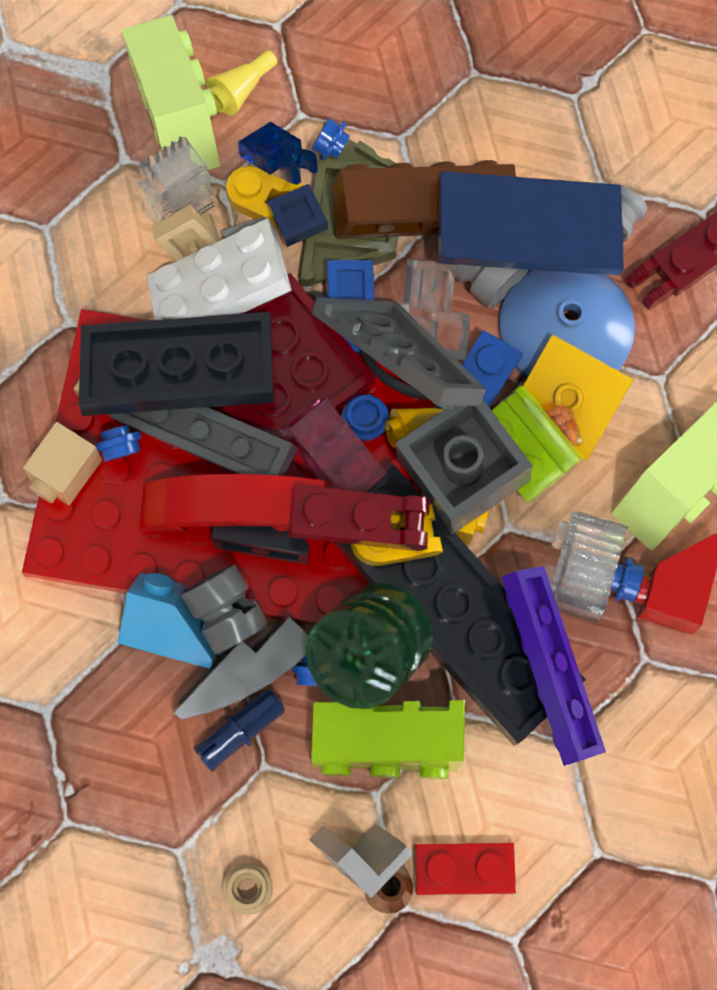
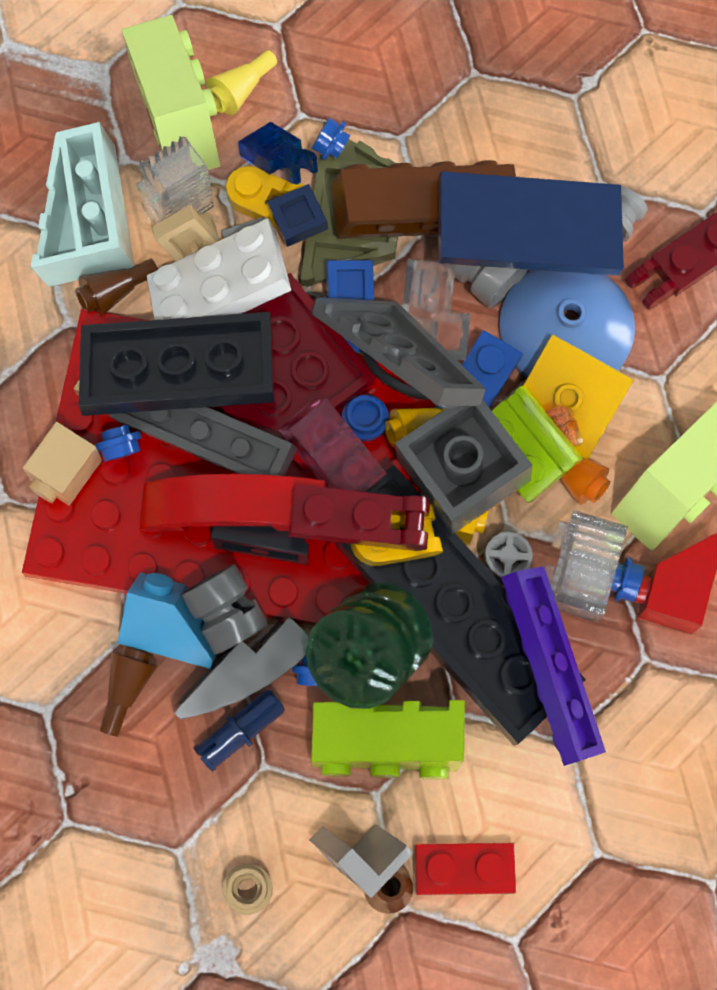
(84, 209): none -> light aqua wedge
(104, 290): none -> reddish brown cone
(128, 677): none -> reddish brown cone
(507, 548): none -> light grey wheel
(587, 481): none -> orange cone

